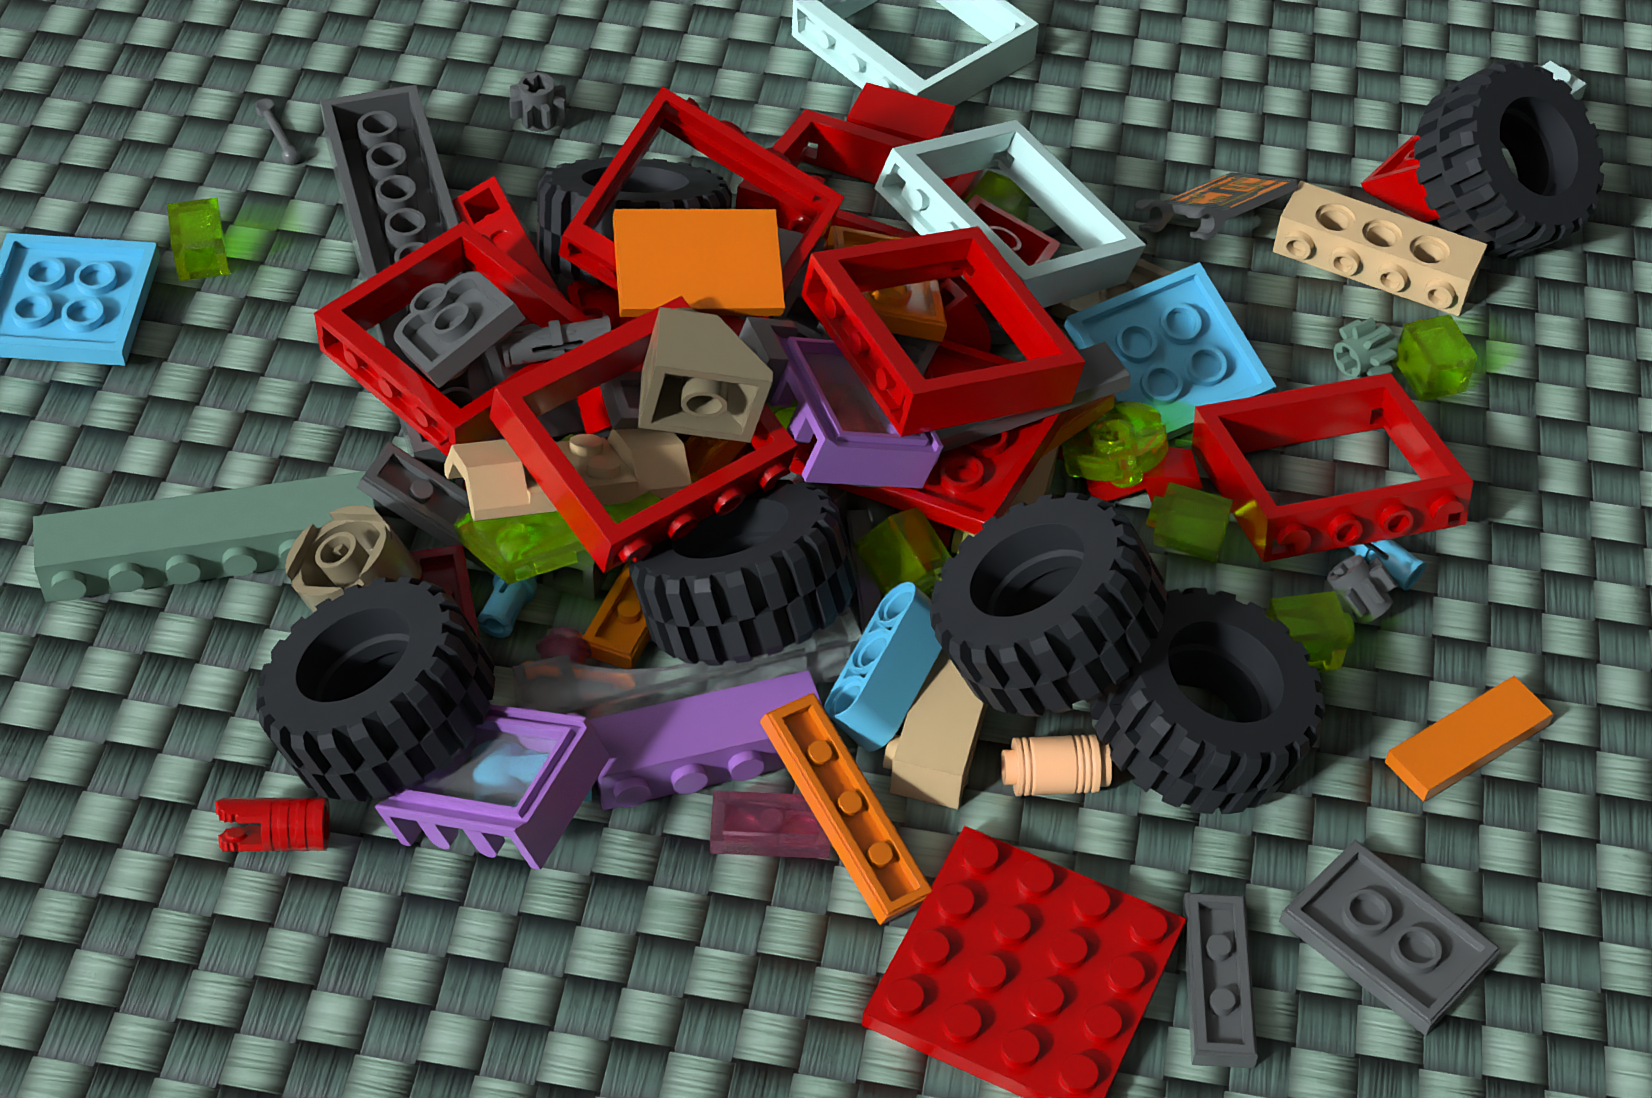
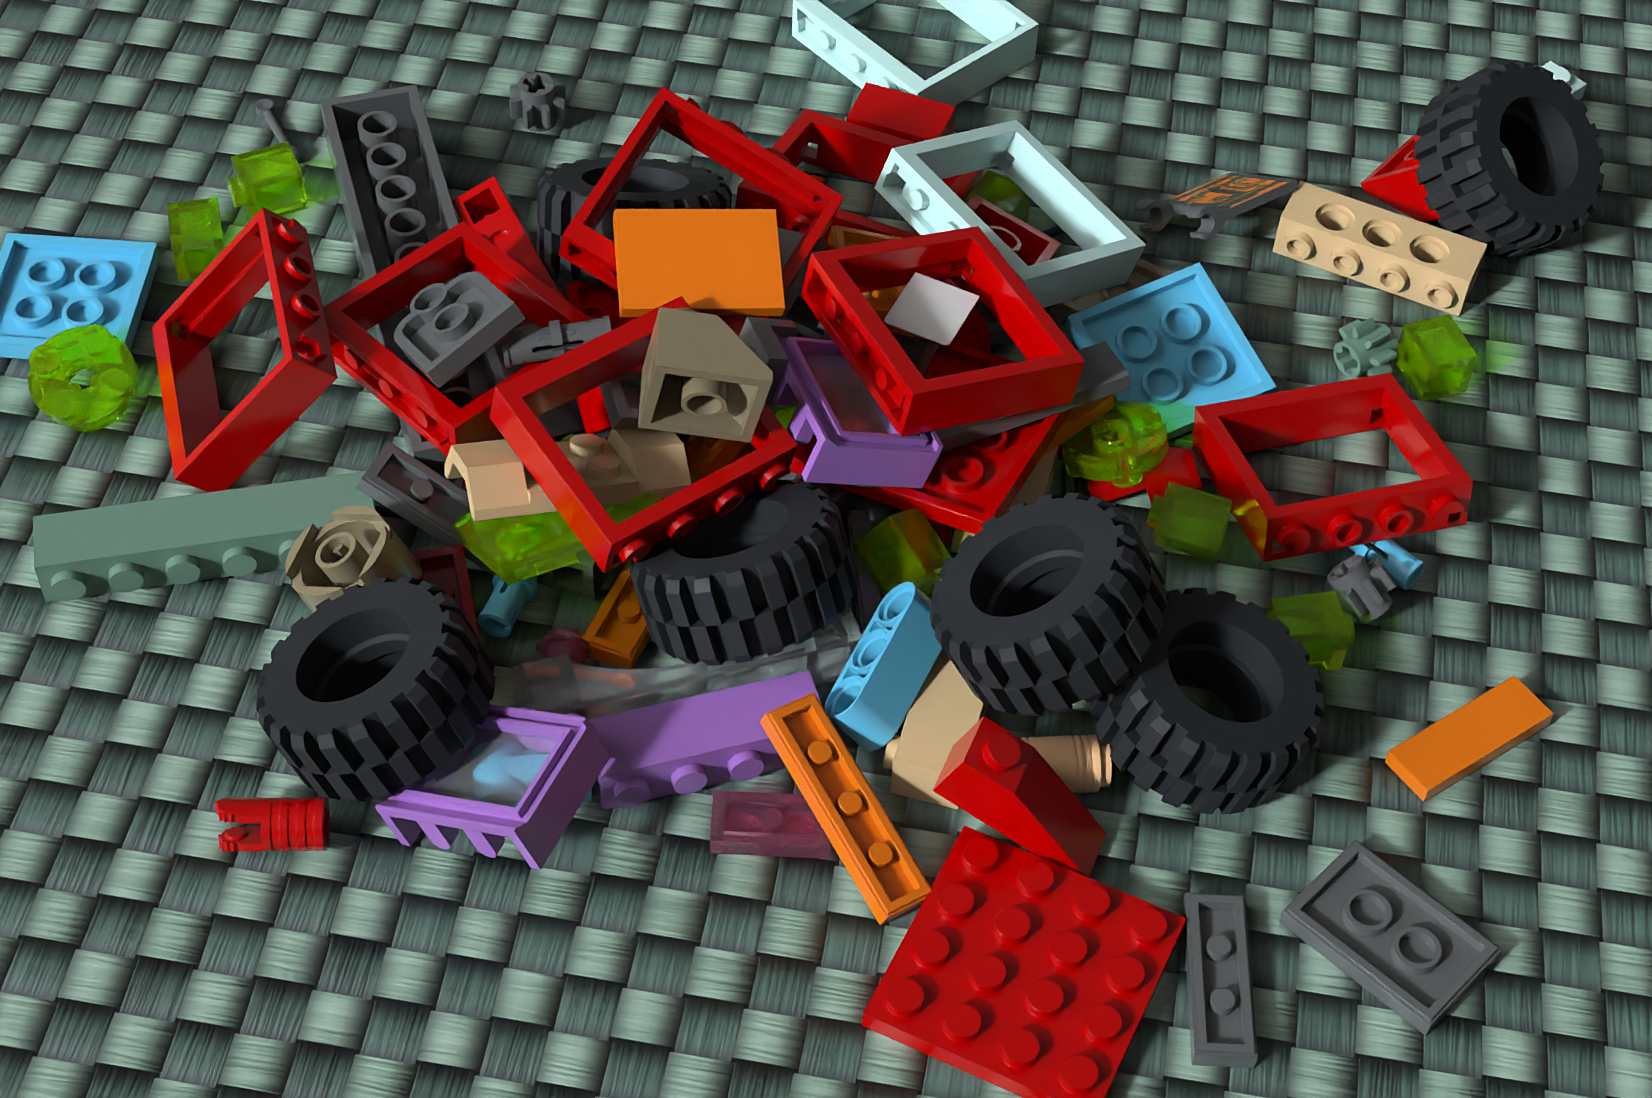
(66, 354): none -> clear neon green plate
(202, 446): none -> red window
(267, 180): none -> clear neon green brick
(931, 309): none -> white sticker
(1019, 796): none -> red slope

